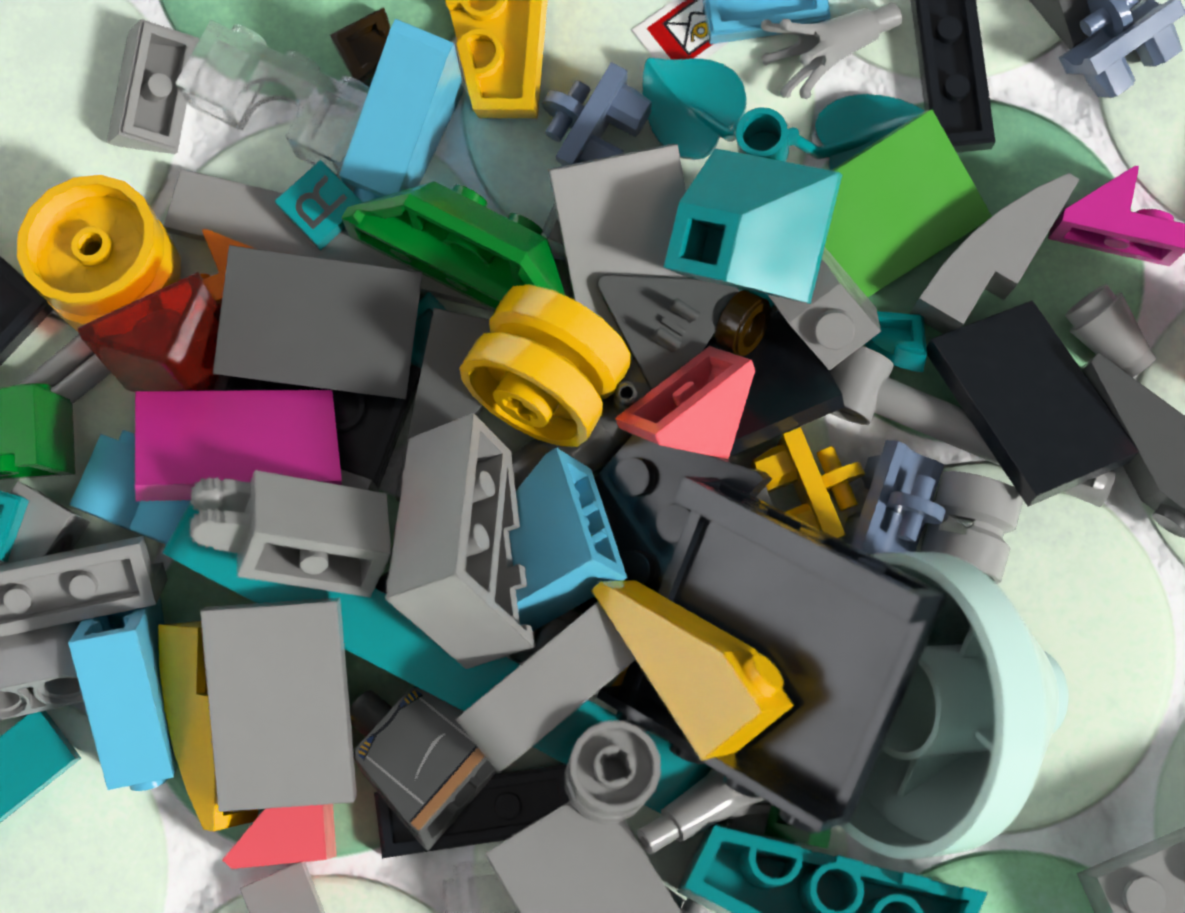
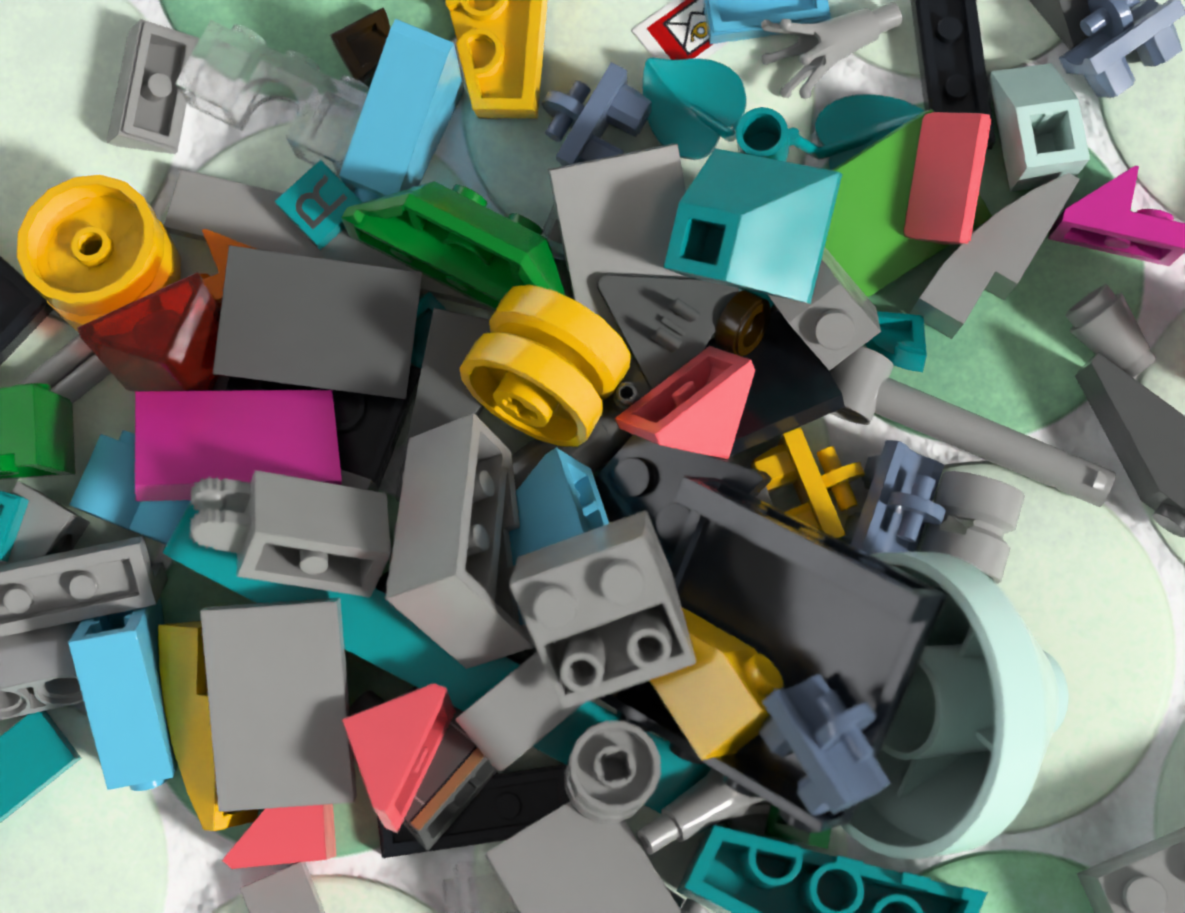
(397, 746): none -> coral slope
(603, 610): none -> light grey slope
(827, 744): none -> sand blue hips
(947, 177): none -> coral slope
(1030, 402): black tile -> none
(1038, 125): none -> light aqua slope

